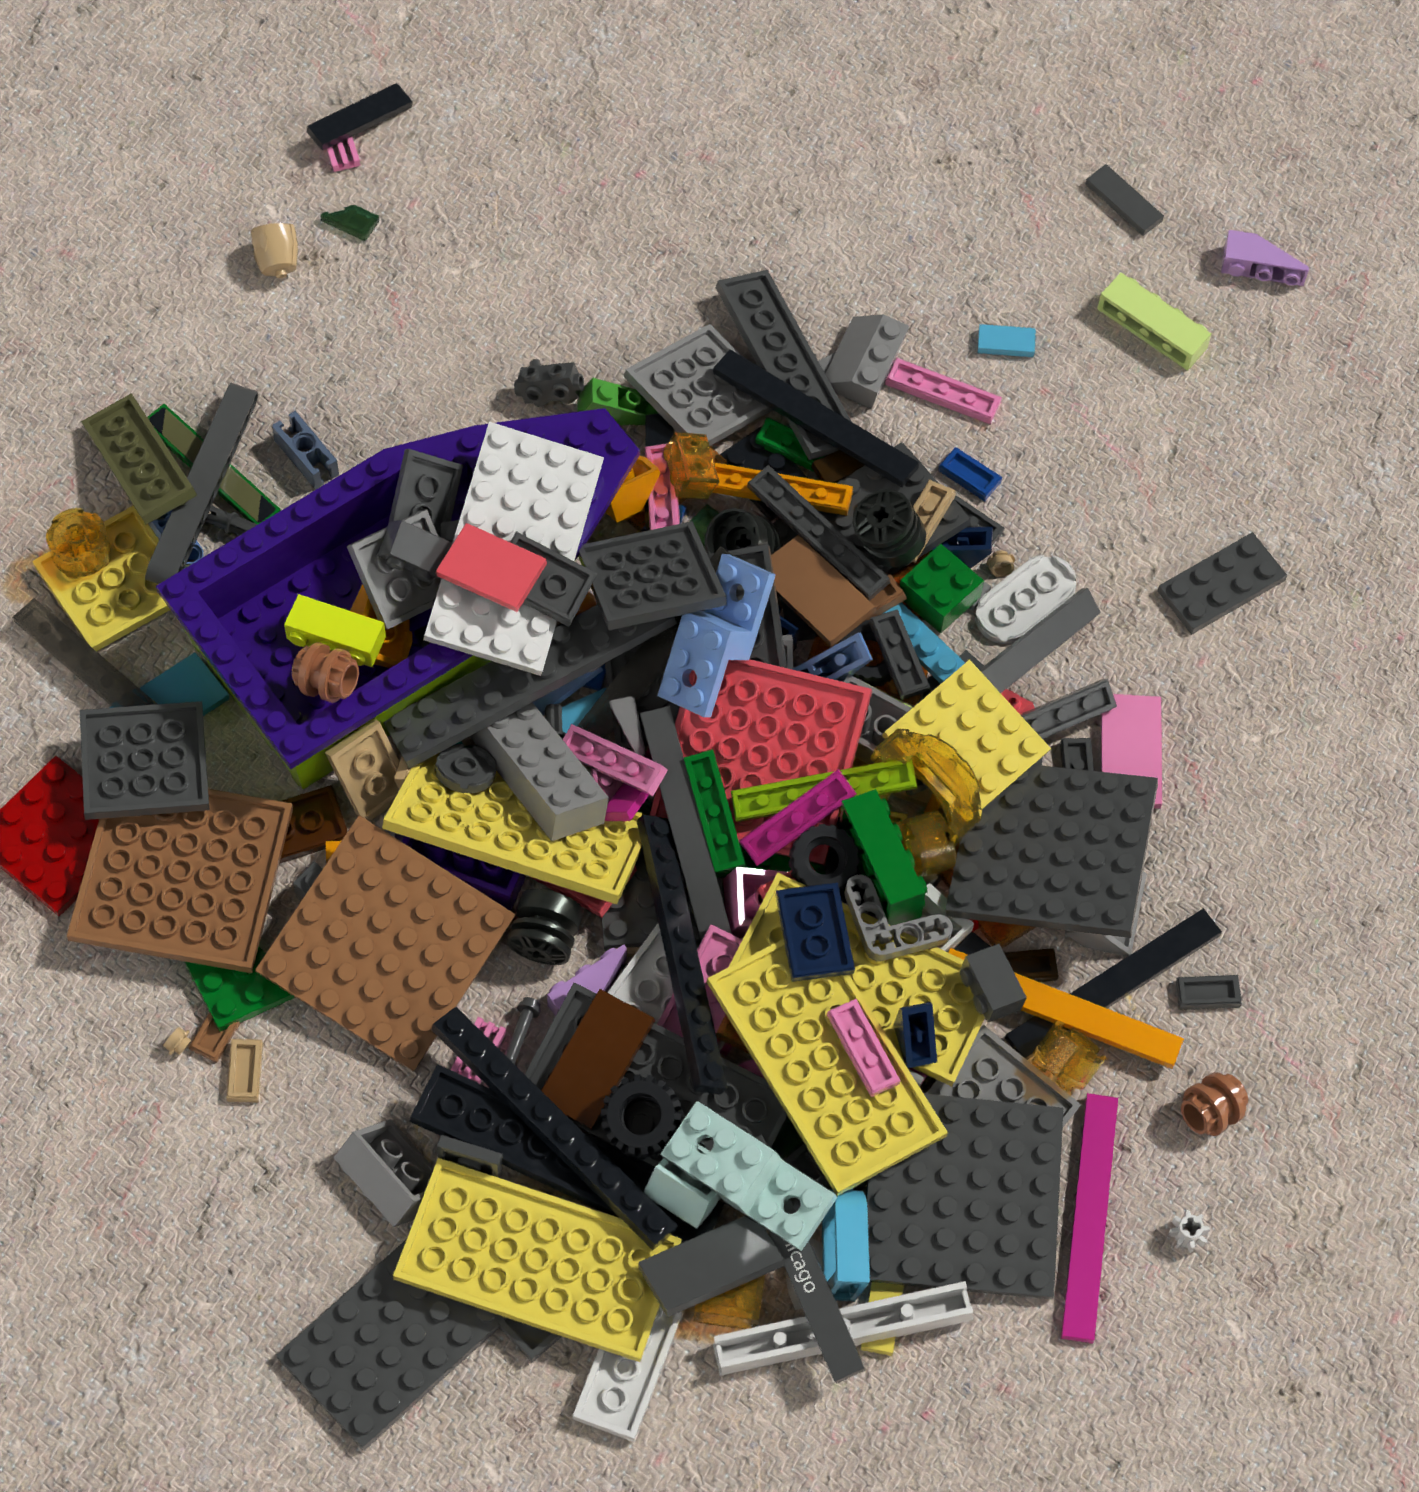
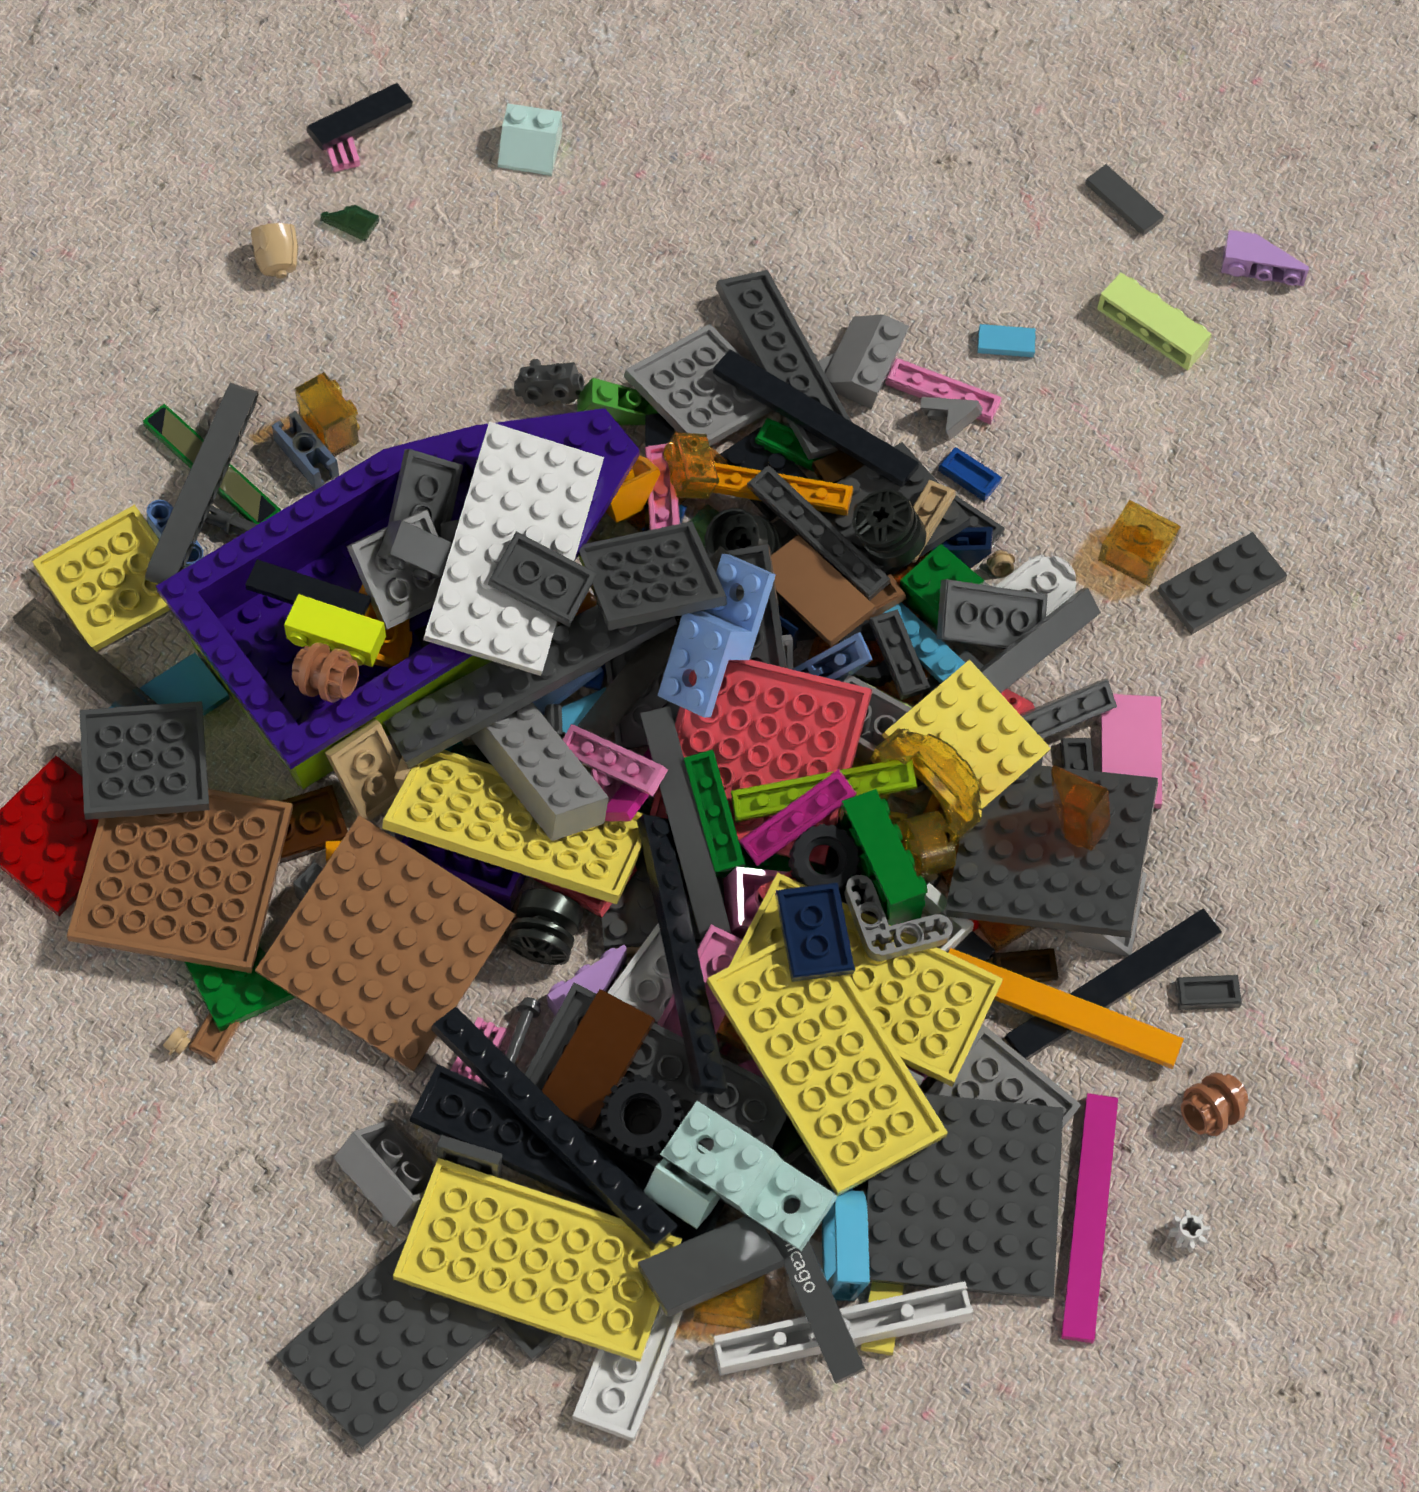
(78, 543): clear yellow brick -> none
(139, 459): olive plate -> none
(244, 1070): tan tile -> none
(287, 584): none -> black tile
(328, 413): none -> clear yellow brick
(465, 768): dark grey tile -> none
(491, 567): coral tile -> none
(530, 139): none -> light aqua slope
(627, 716): light grey slope -> none
(863, 1048): bright pink tile -> none
(916, 1034): dark blue slope -> none
(958, 412): none -> light grey slope
(987, 613): none -> dark grey tile
(992, 983): dark grey brick -> none
(1068, 1057): clear yellow brick -> none
(1080, 808): none -> clear orange slope
(1139, 543): none -> clear yellow brick

